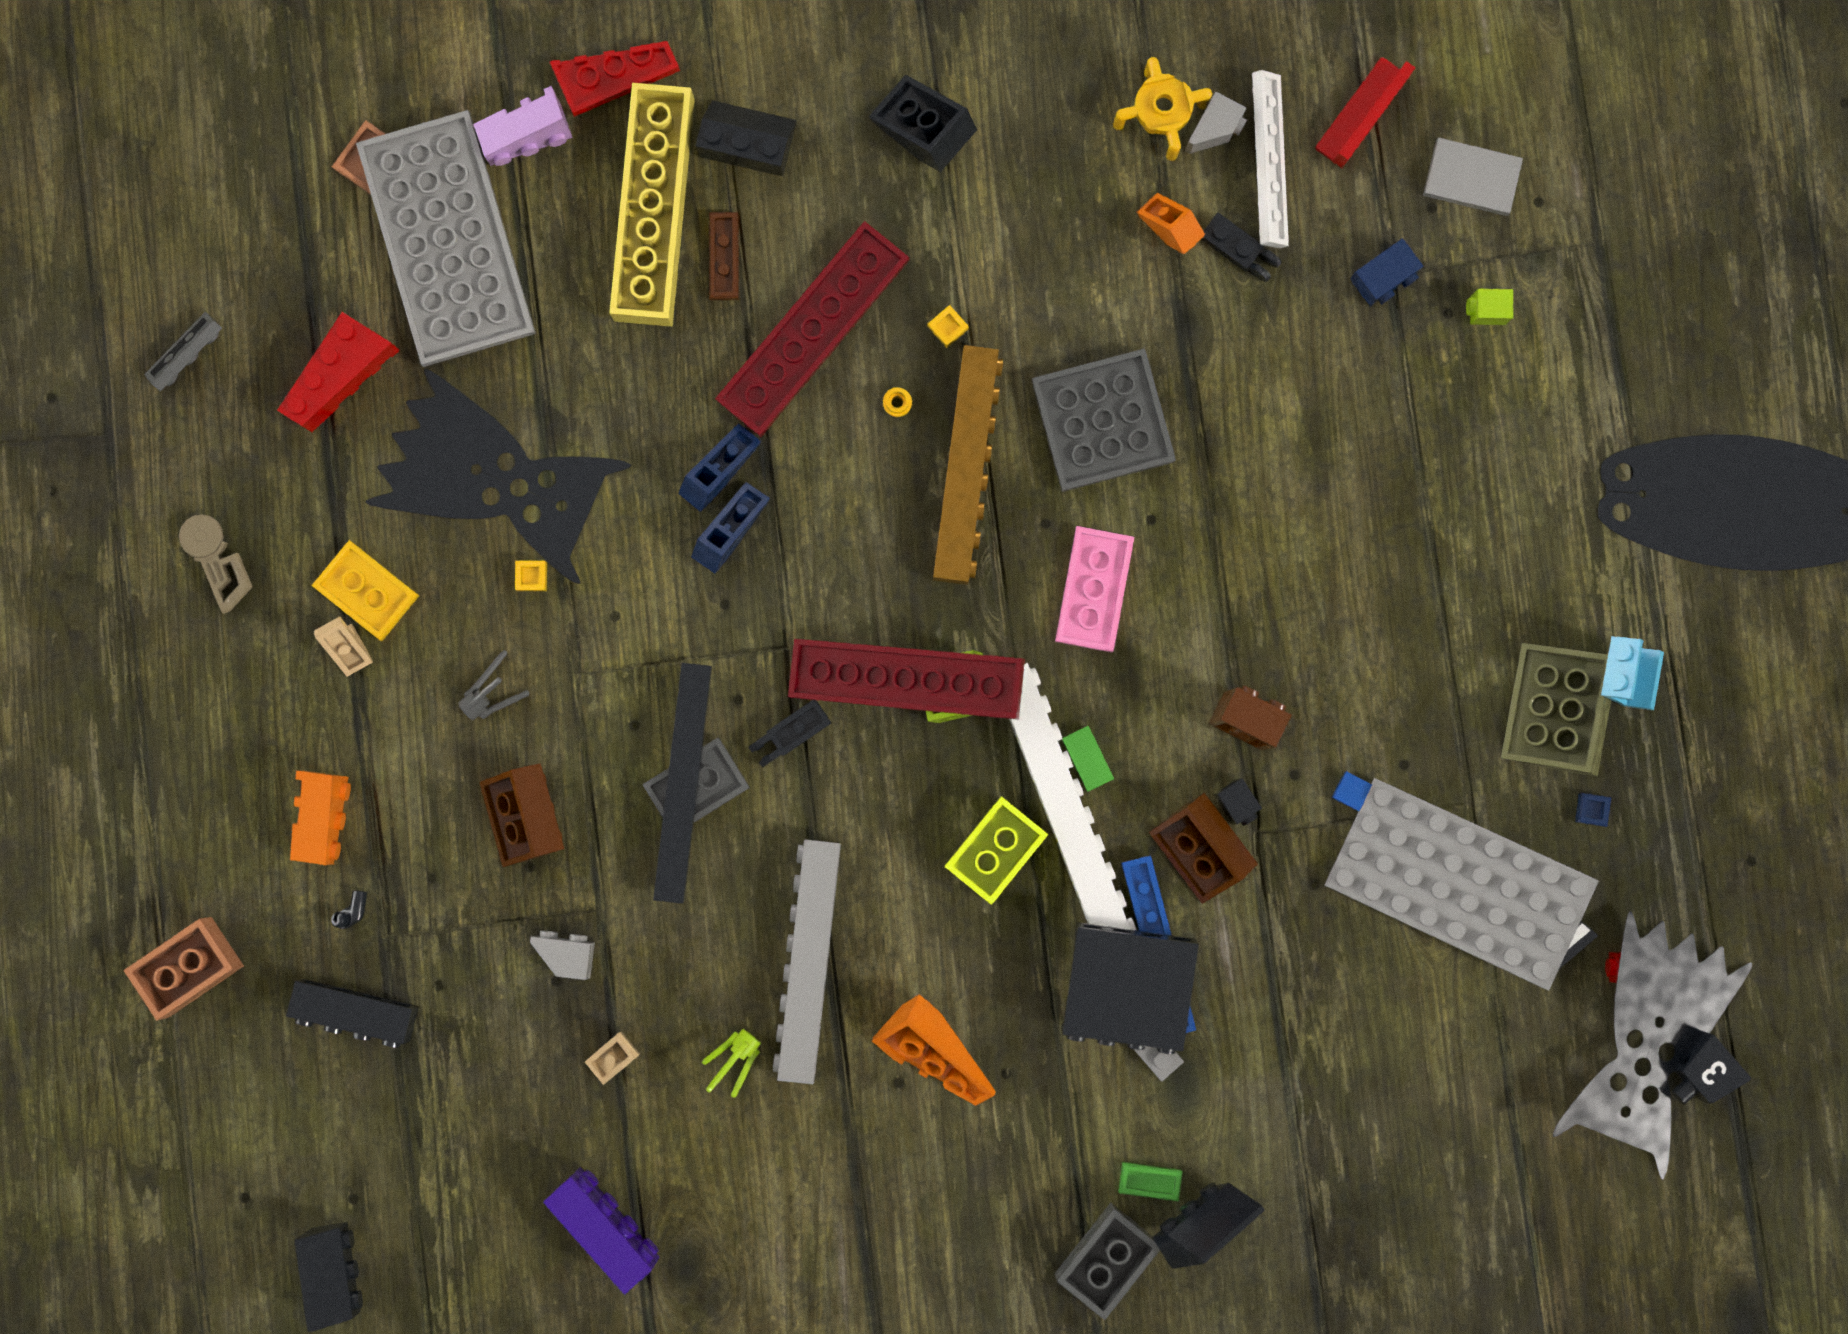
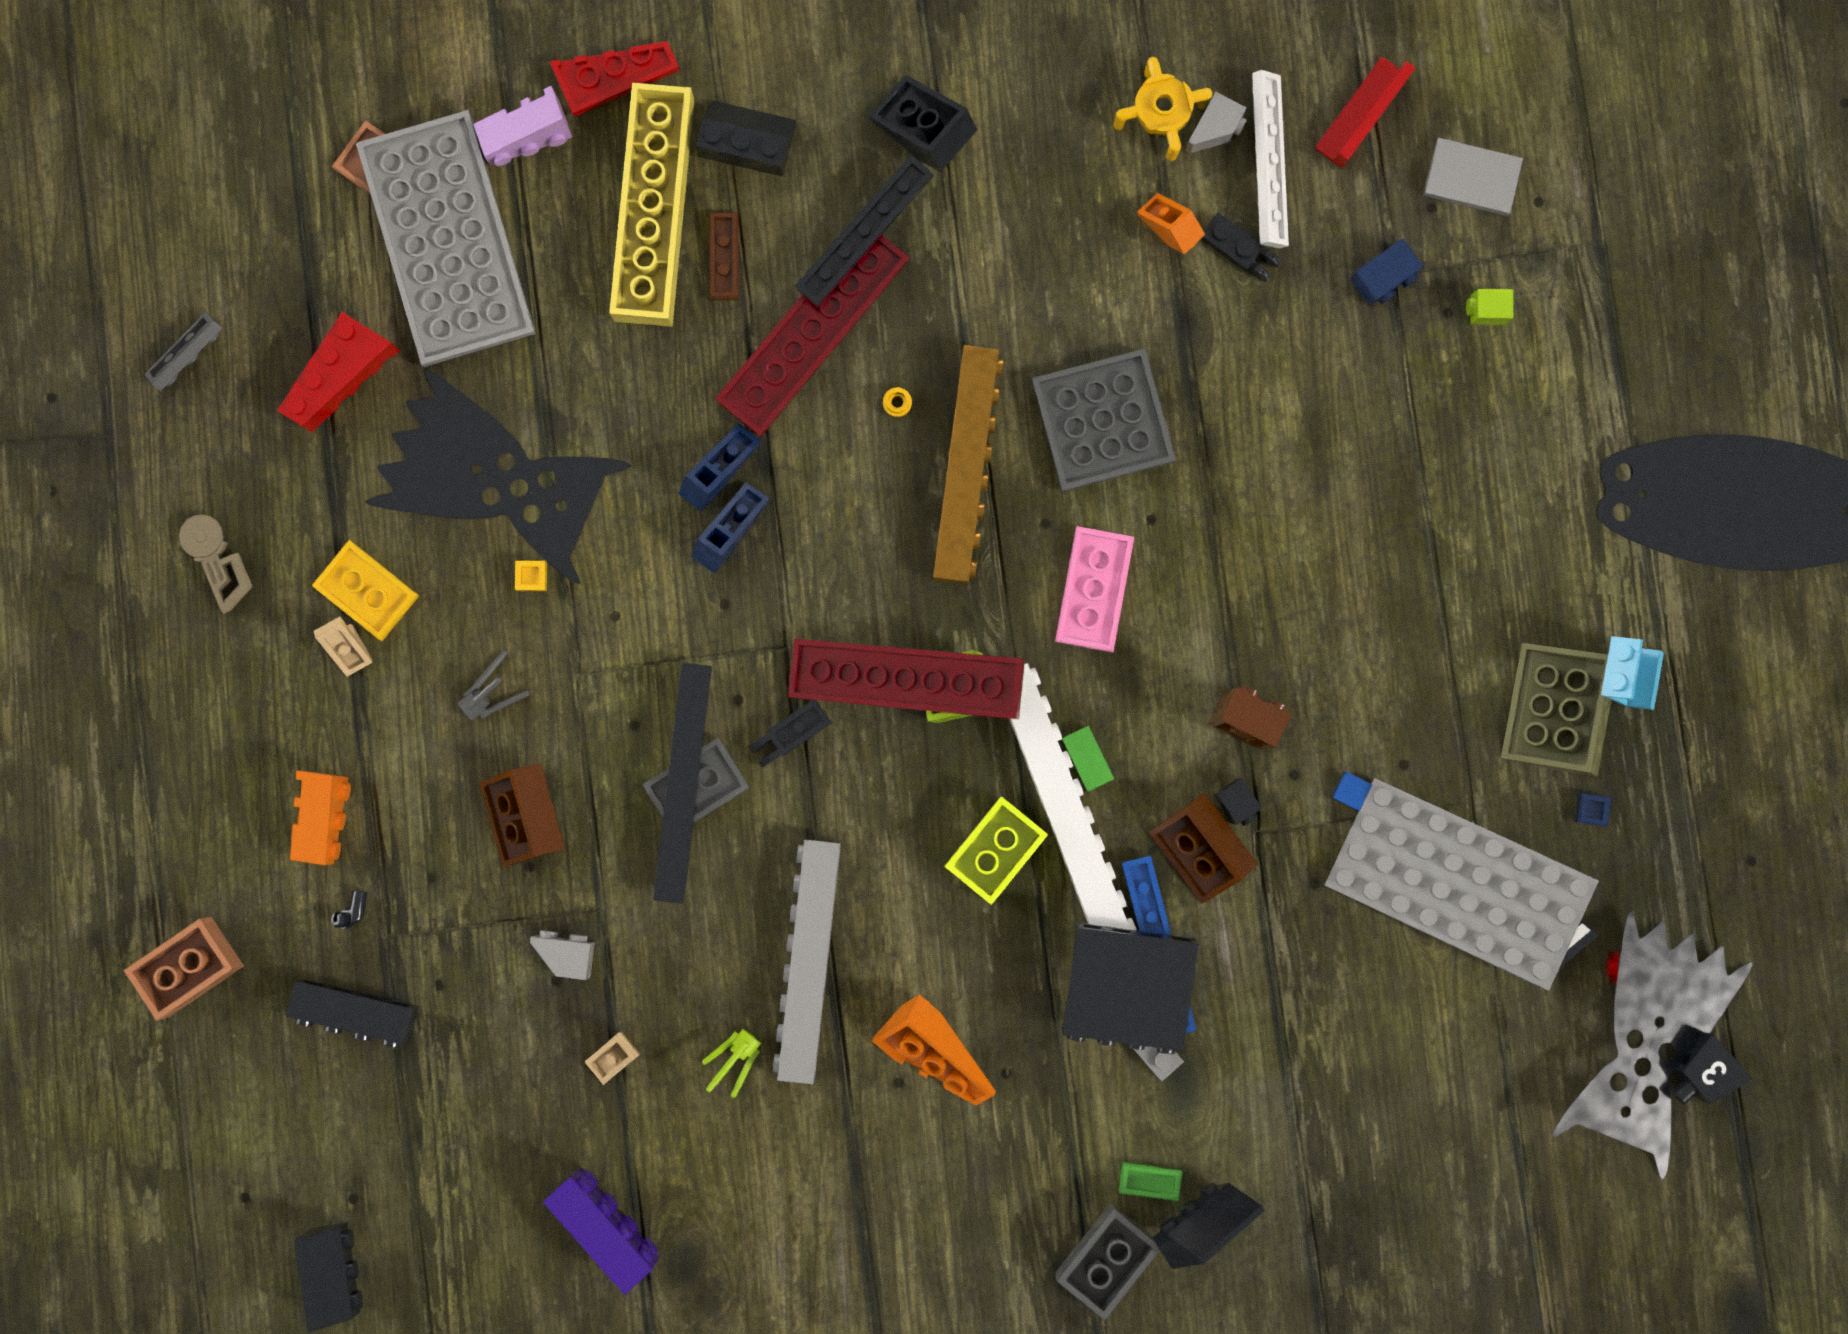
(864, 231): none -> black plate
(948, 326): yellow plate -> none

